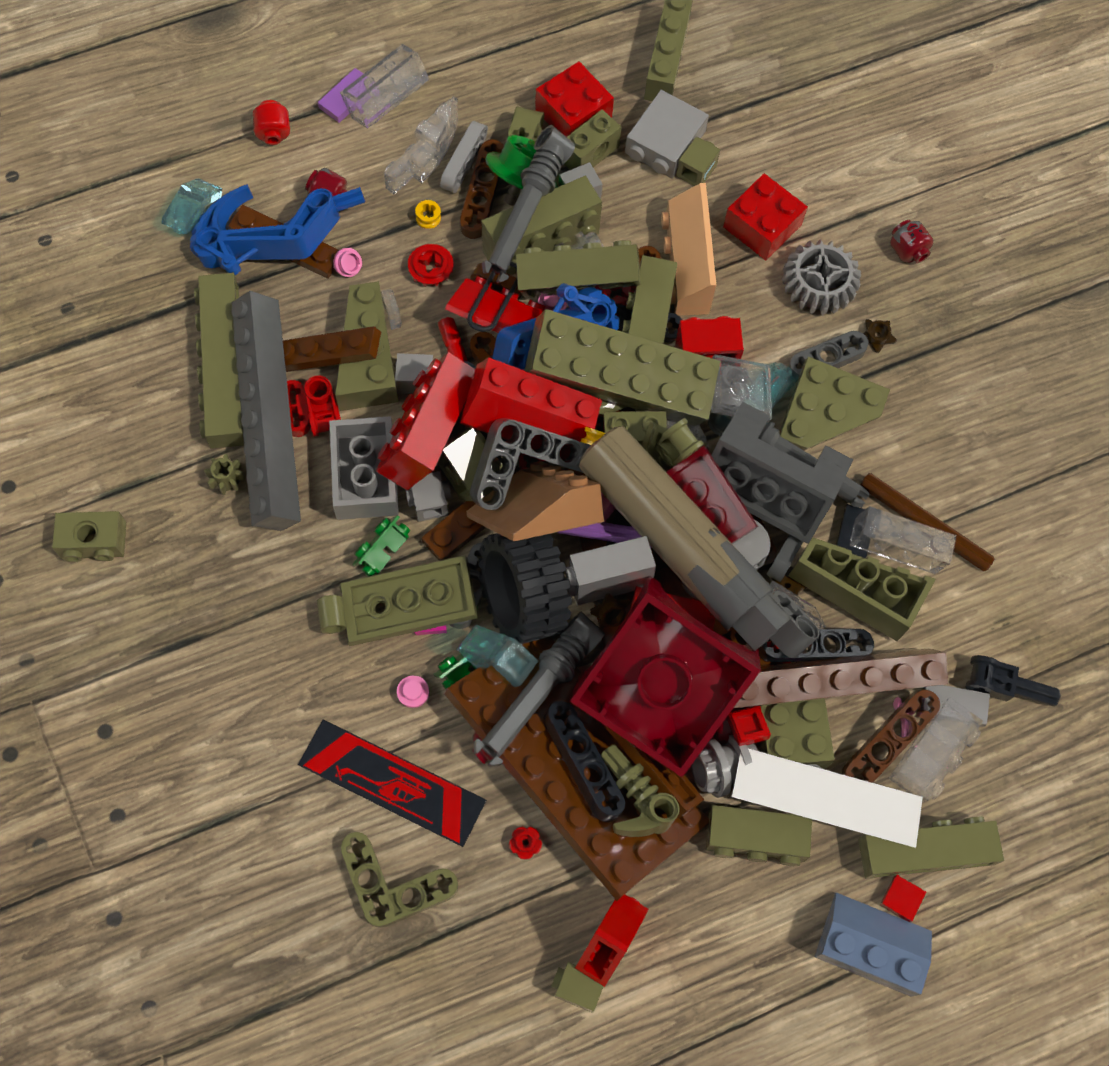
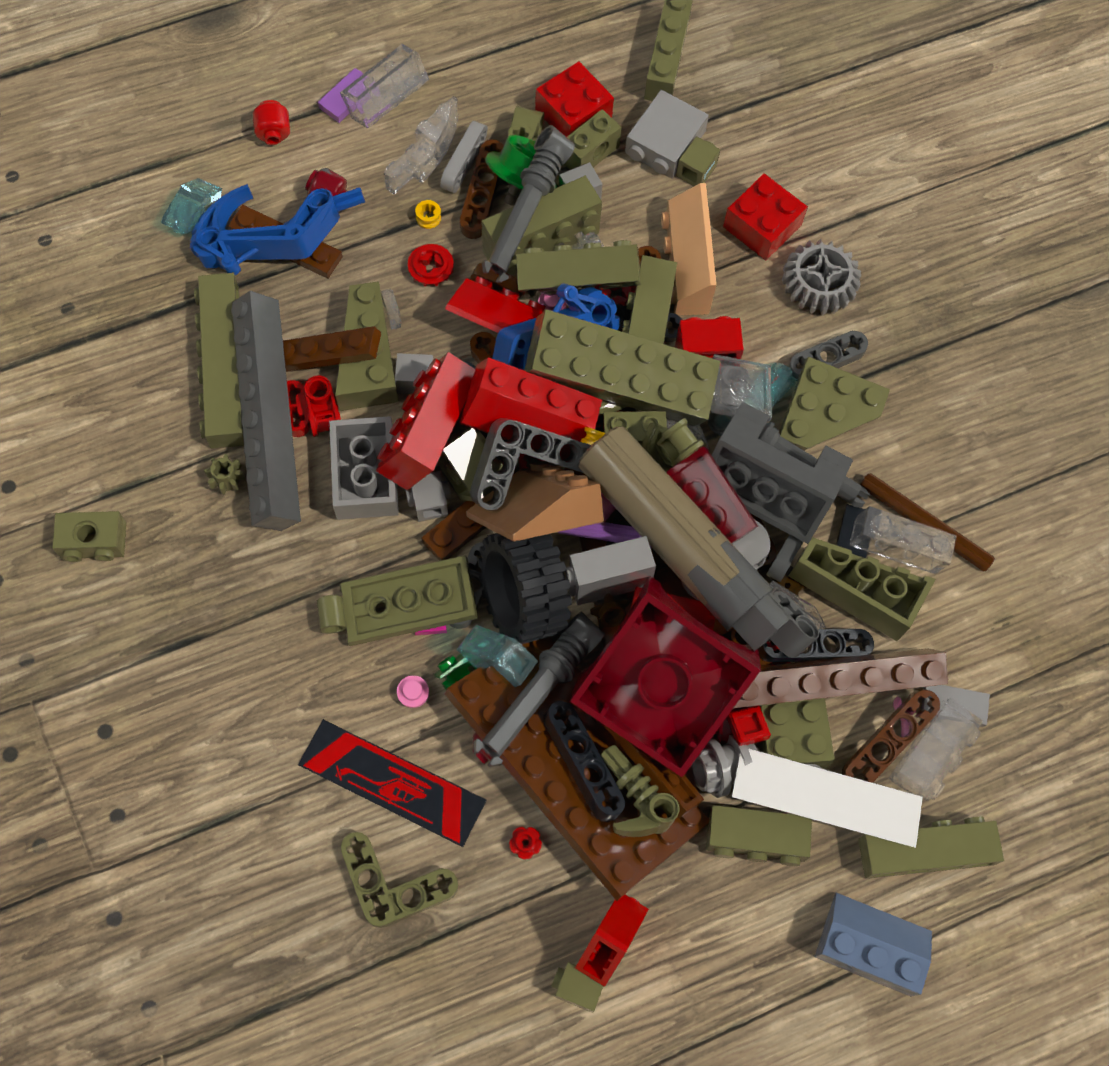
(347, 262): bright pink plate -> none
(372, 553): green hinge -> none
(452, 338): red piece -> none
(471, 313): black piece -> none
(883, 329): dark brown plate -> none
(903, 898): red tile -> none
(911, 241): dark red head -> none
(1003, 682): black connector -> none

